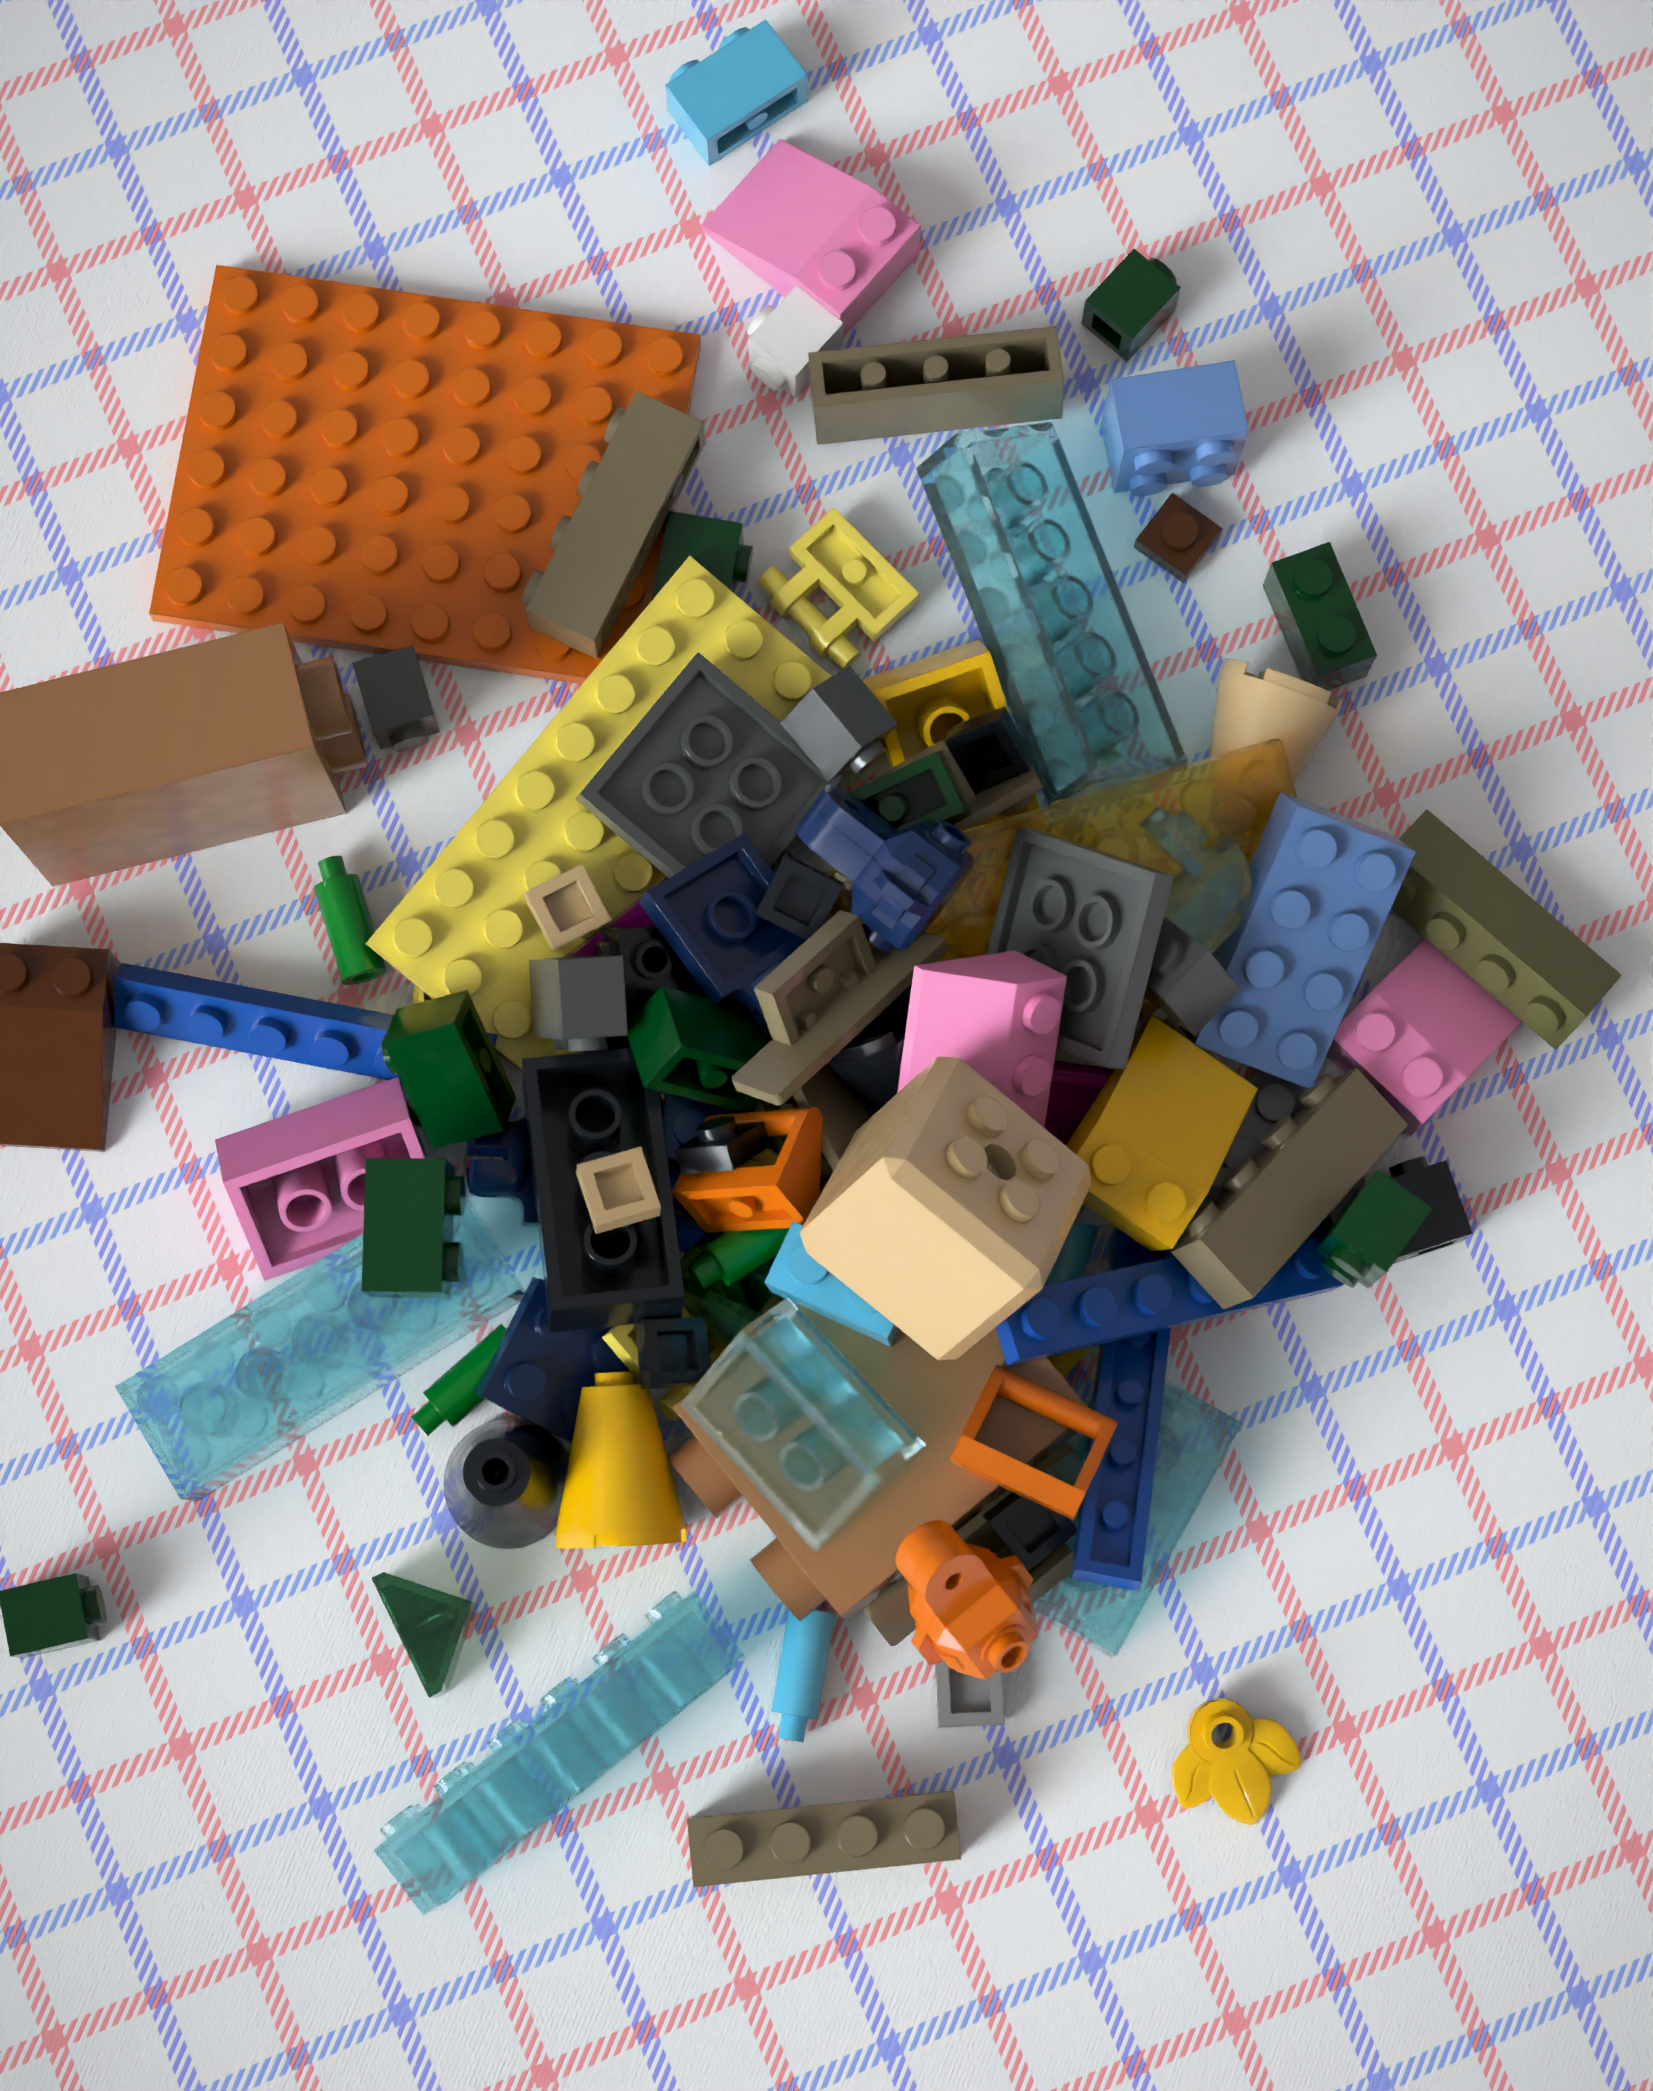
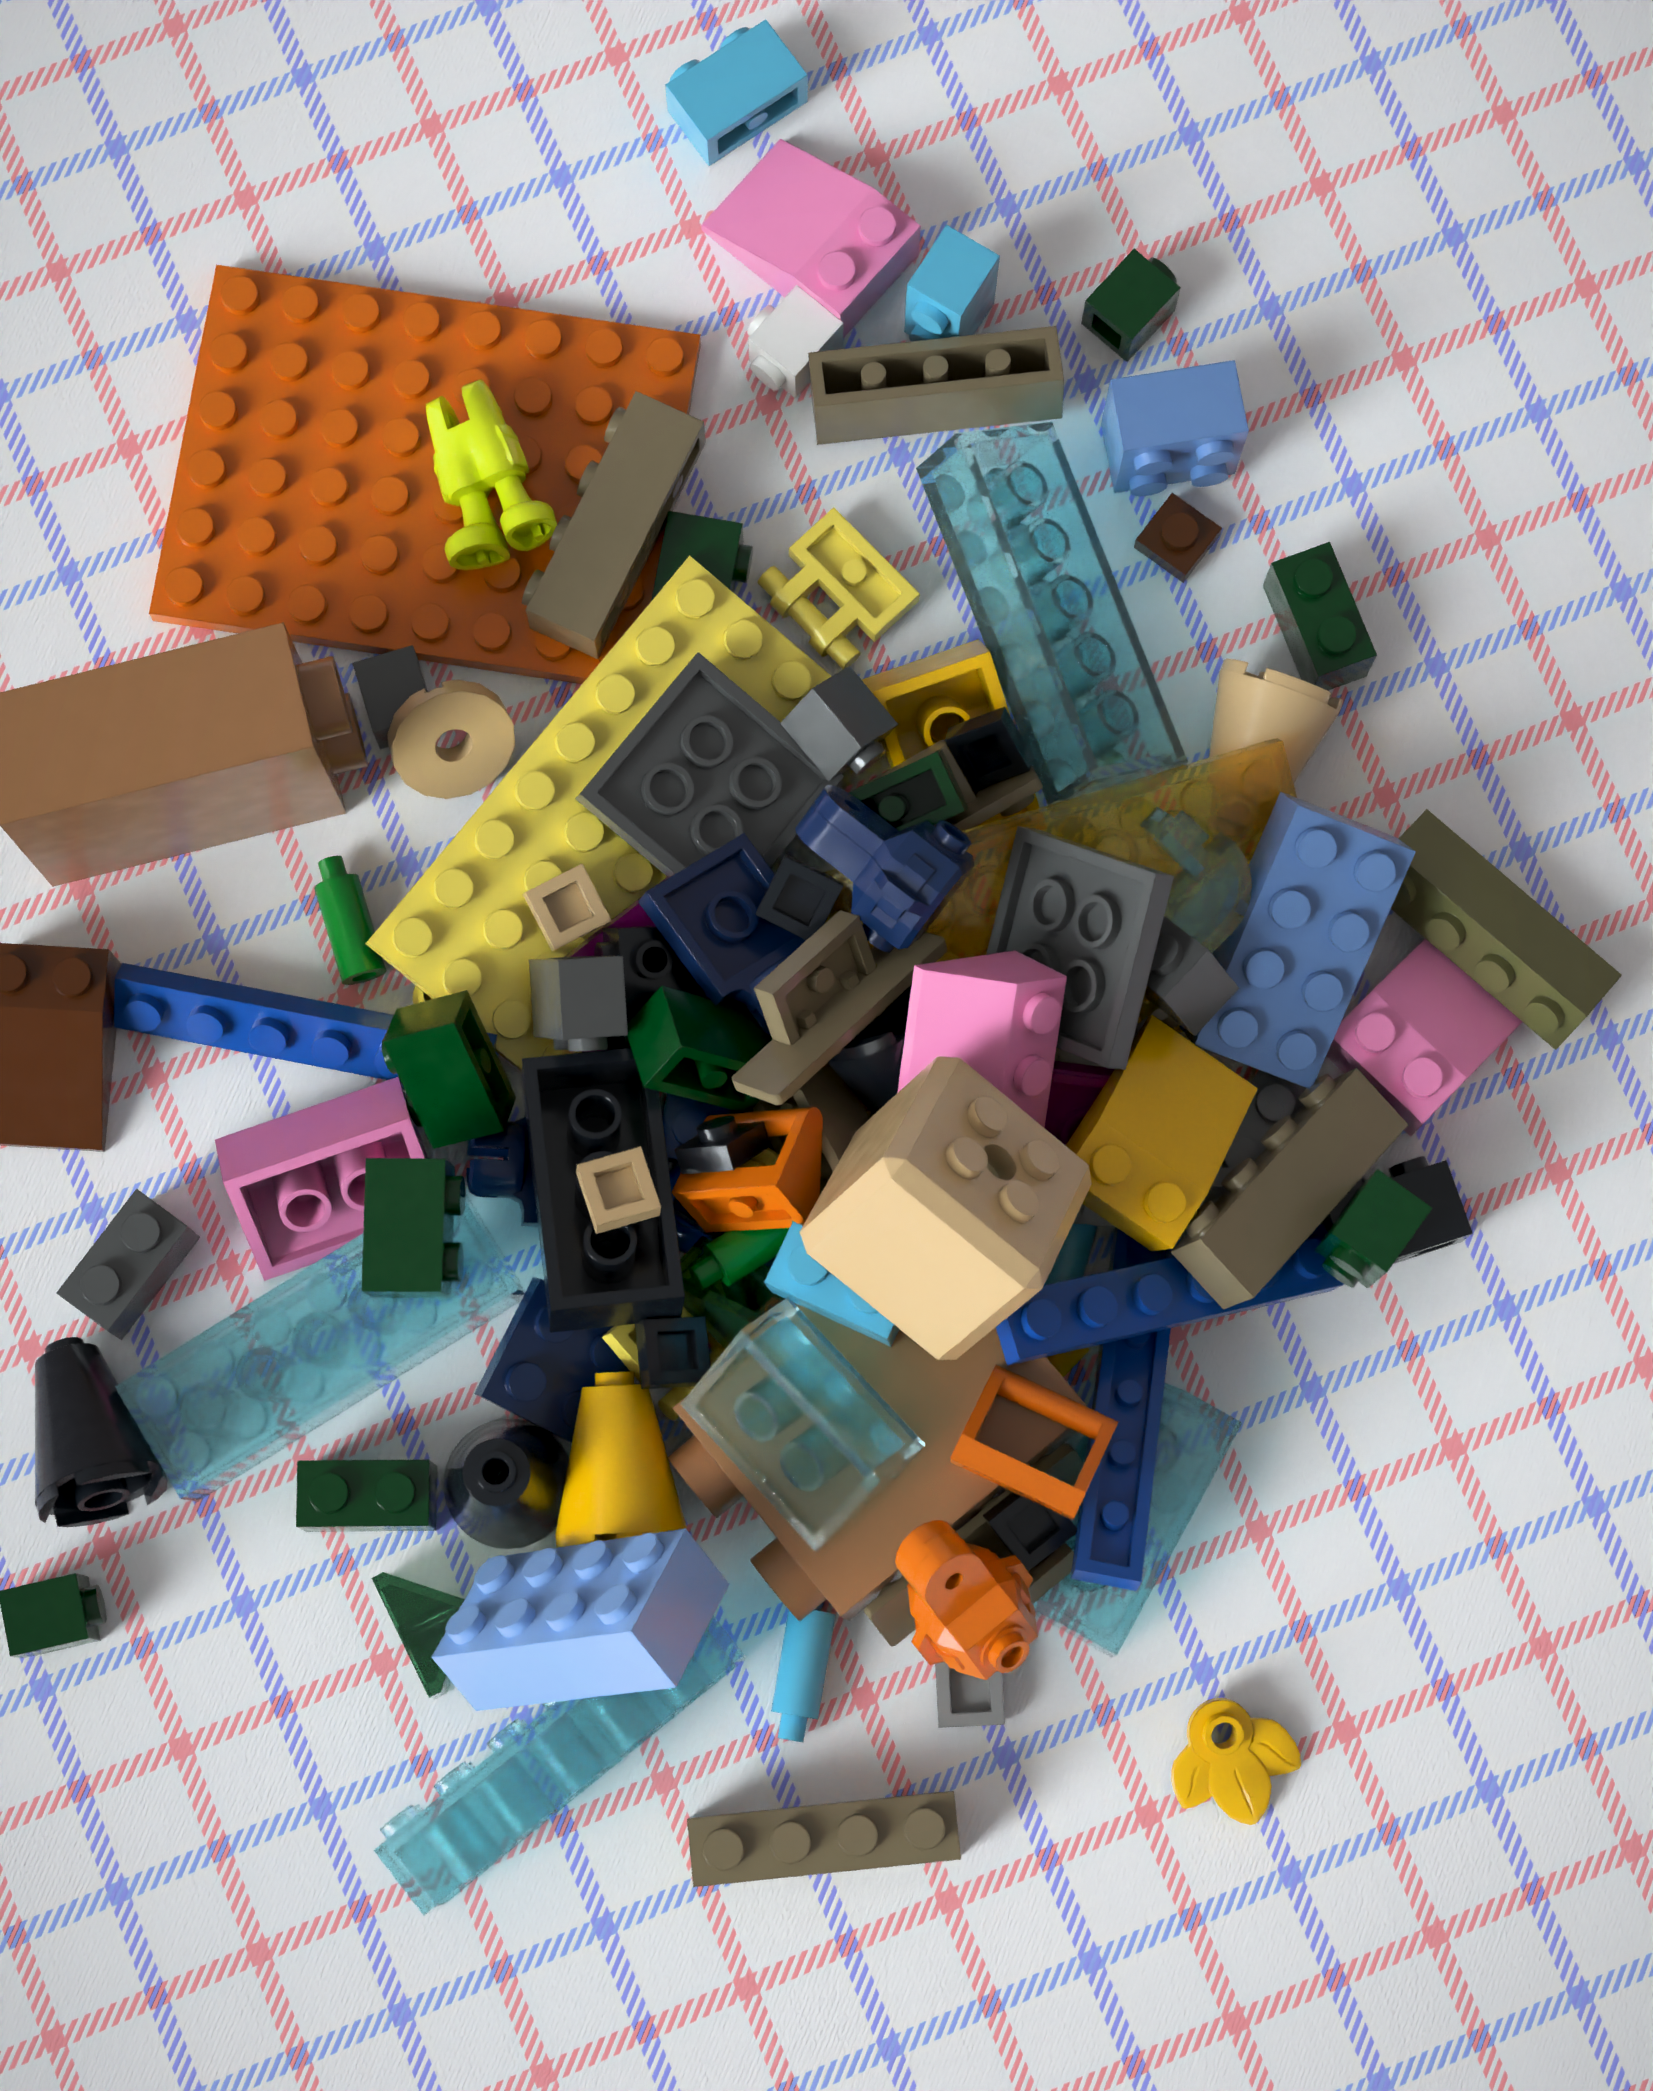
(86, 1440): none -> black cone
(128, 1264): none -> dark grey brick
(366, 1495): none -> dark green brick
(453, 1393): green cylinder -> none
(458, 769): none -> tan tile
(468, 465): none -> neon yellow piece
(581, 1621): none -> light blue brick
(951, 288): none -> medium azure brick

